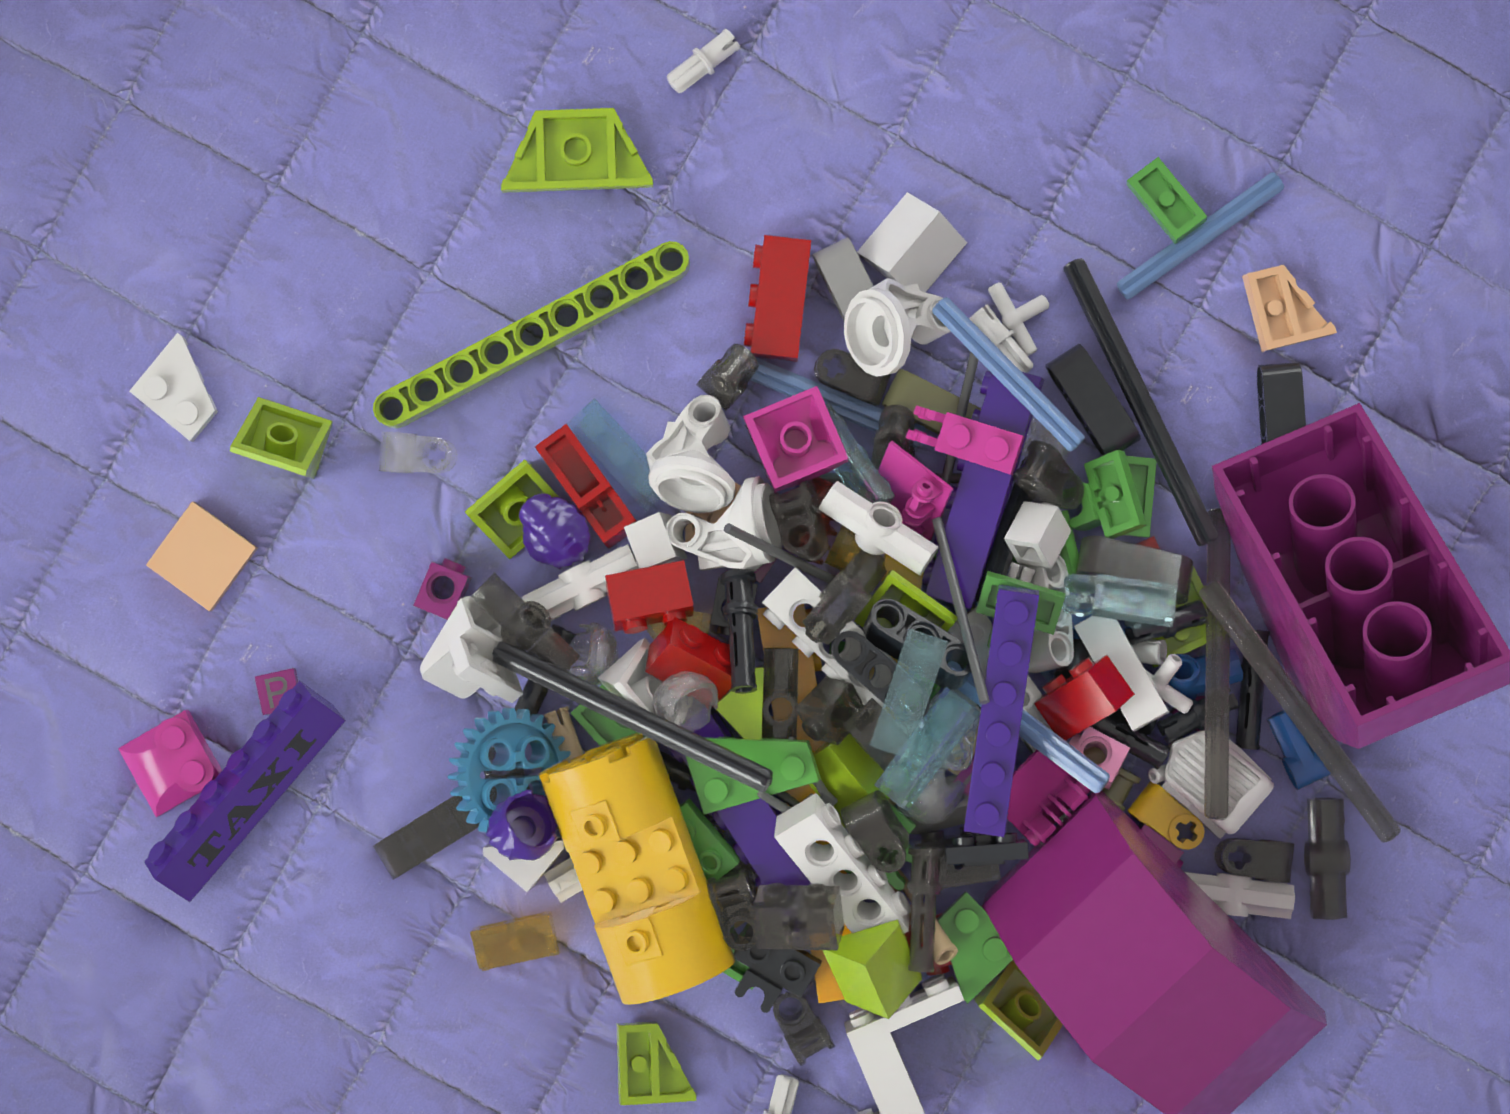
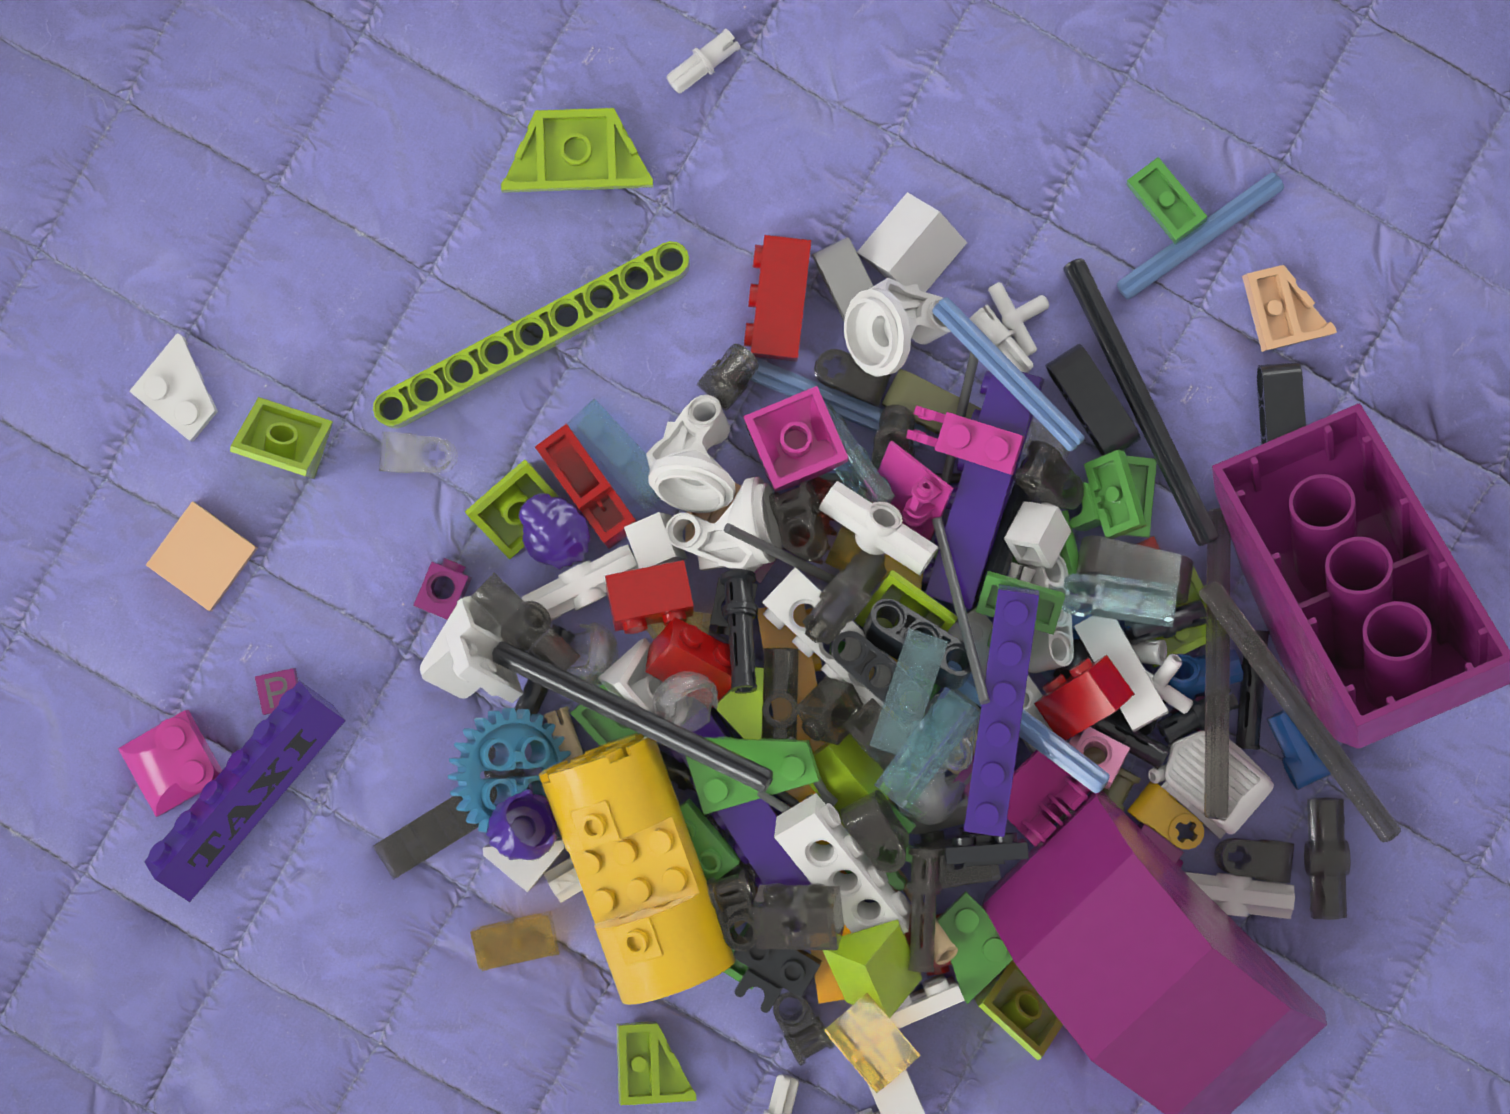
(872, 1043): none -> clear yellow hinge

